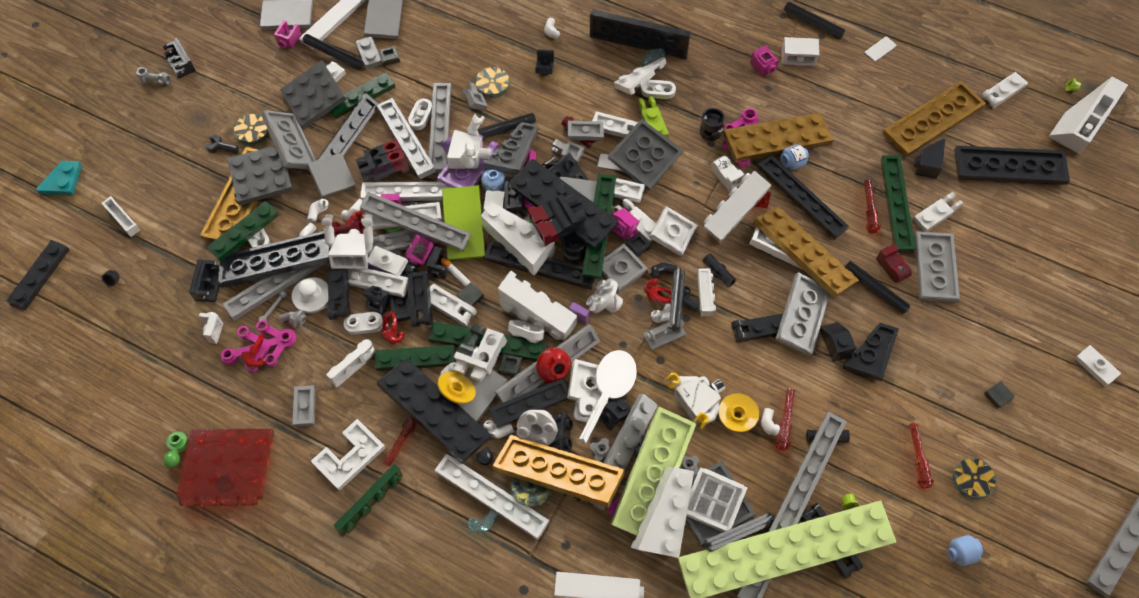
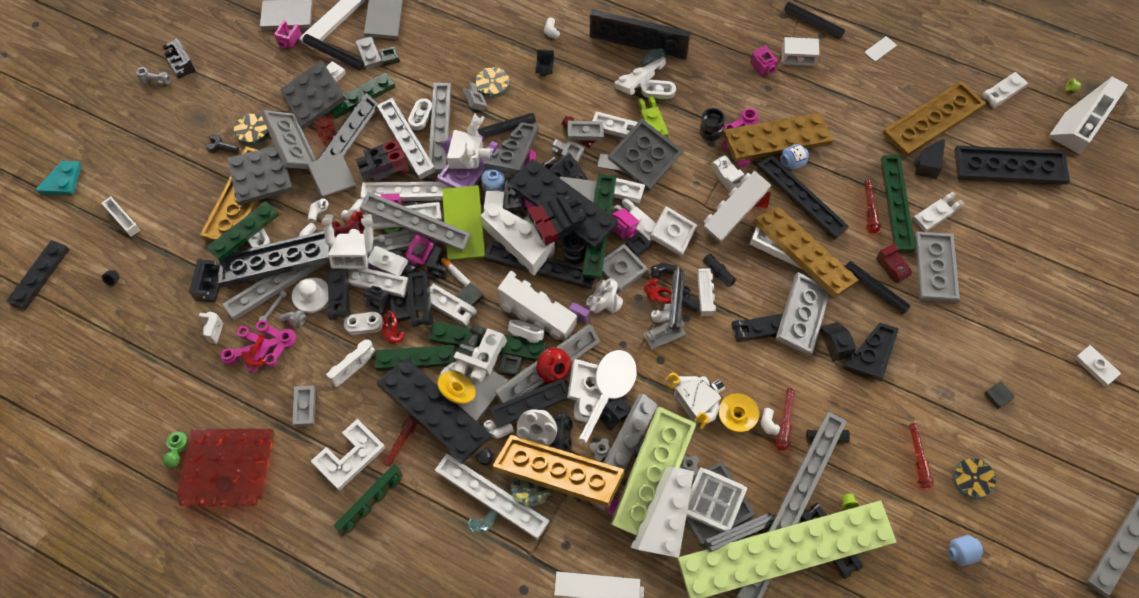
(325, 128): none -> clear red plate

